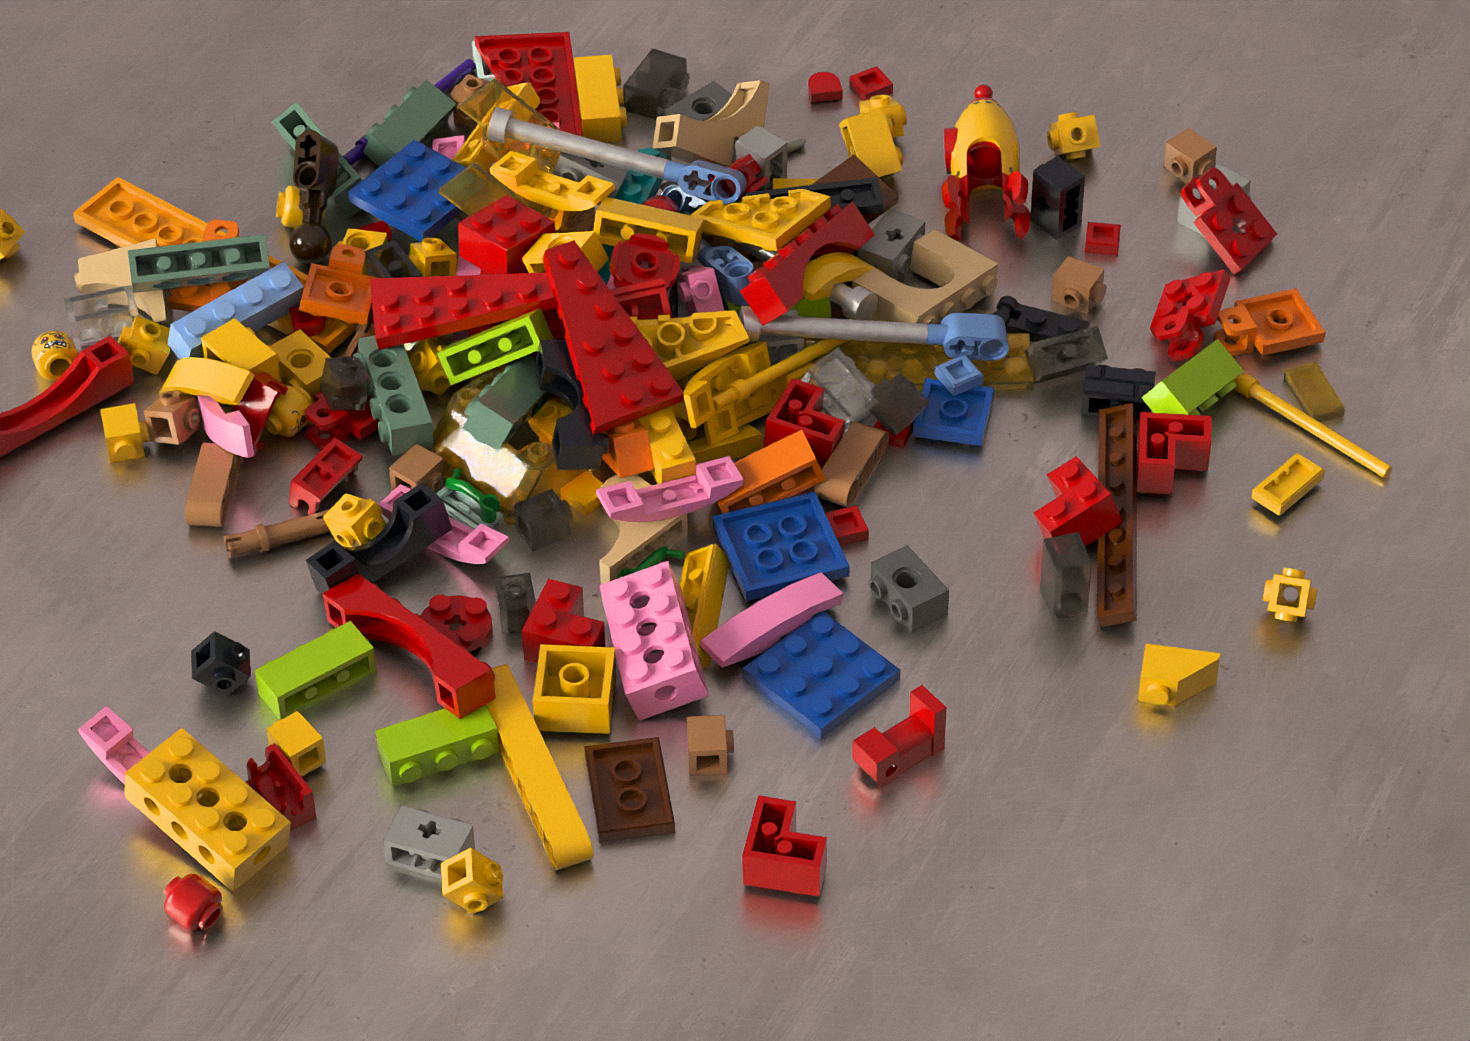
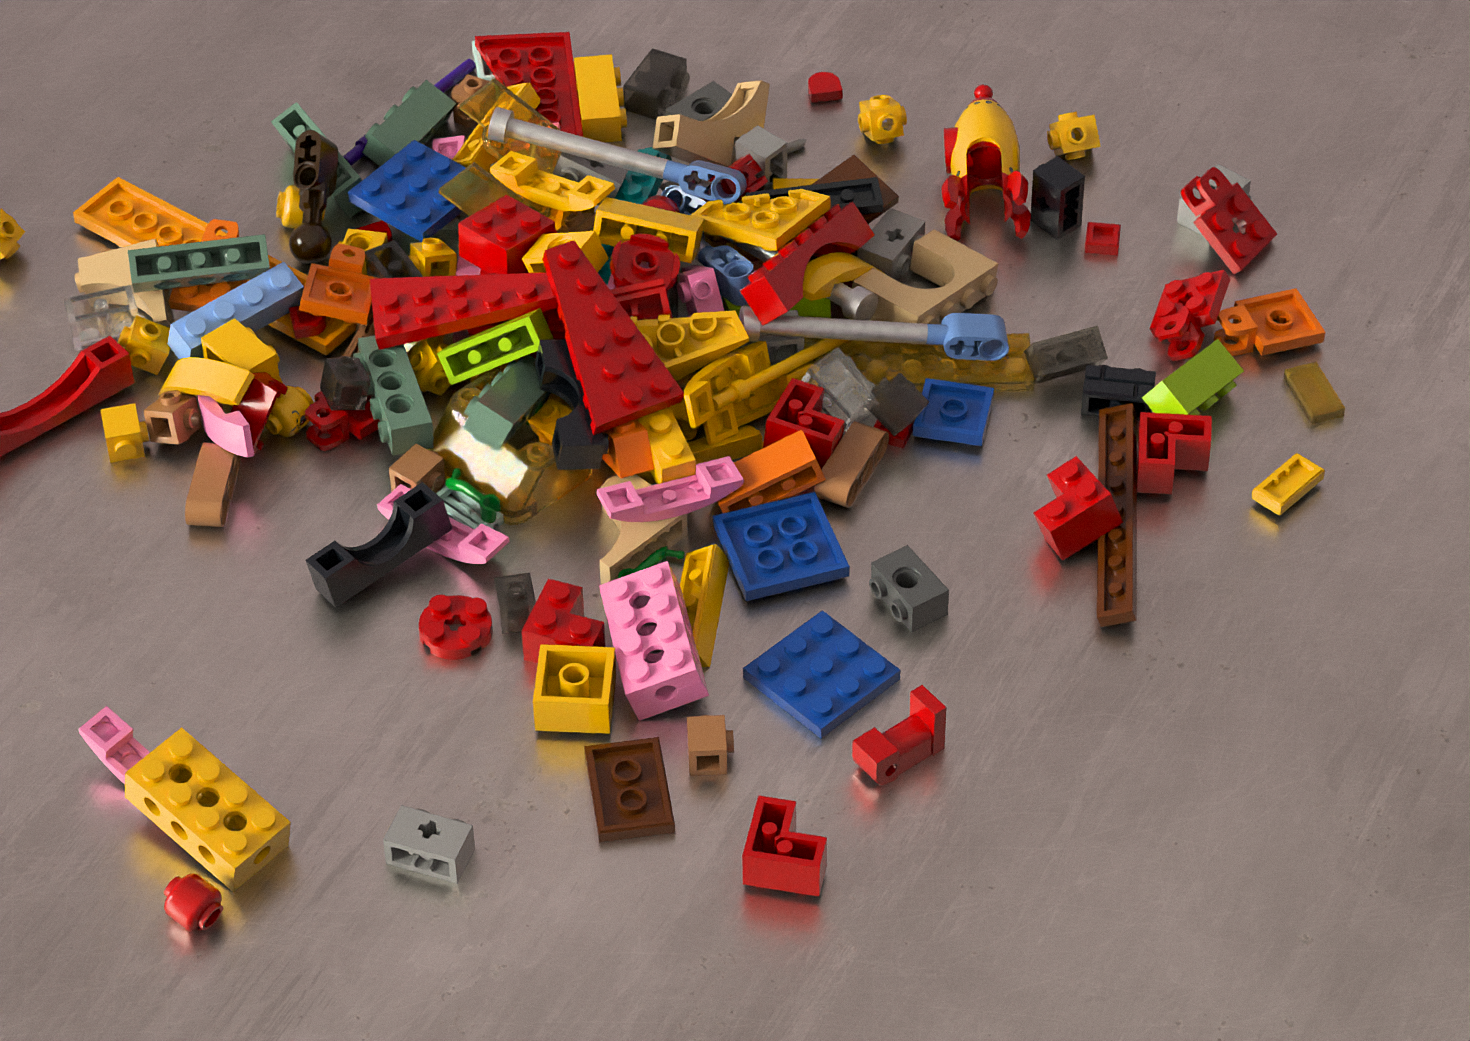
(53, 354): yellow head -> none
(220, 663): black brick -> none
(272, 535): medium nougat pin -> none
(282, 787): red hinge -> none
(298, 742): yellow brick -> none
(300, 362): yellow brick -> none
(315, 670): lime brick -> none
(323, 474): red hinge -> none
(354, 520): yellow brick -> none
(435, 743): lime brick -> none
(459, 677): red arch -> none
(472, 880): yellow brick -> none
(537, 775): yellow beam -> none
(543, 519): clear smoke brick -> none
(582, 493): yellow tile -> none
(771, 618): bright pink slope -> none
(848, 525): red tile -> none
(870, 83): red tile -> none
(871, 141): yellow brick -> none
(959, 375): medium blue tile -> none
(1035, 321): black plate -> none
(1065, 576): clear smoke brick -> none
(1078, 285): medium nougat brick -> none
(1175, 674): yellow slope -> none
(1189, 155): medium nougat brick -> none
(1250, 387): yellow bar -> none
(1278, 603): yellow brick -> none

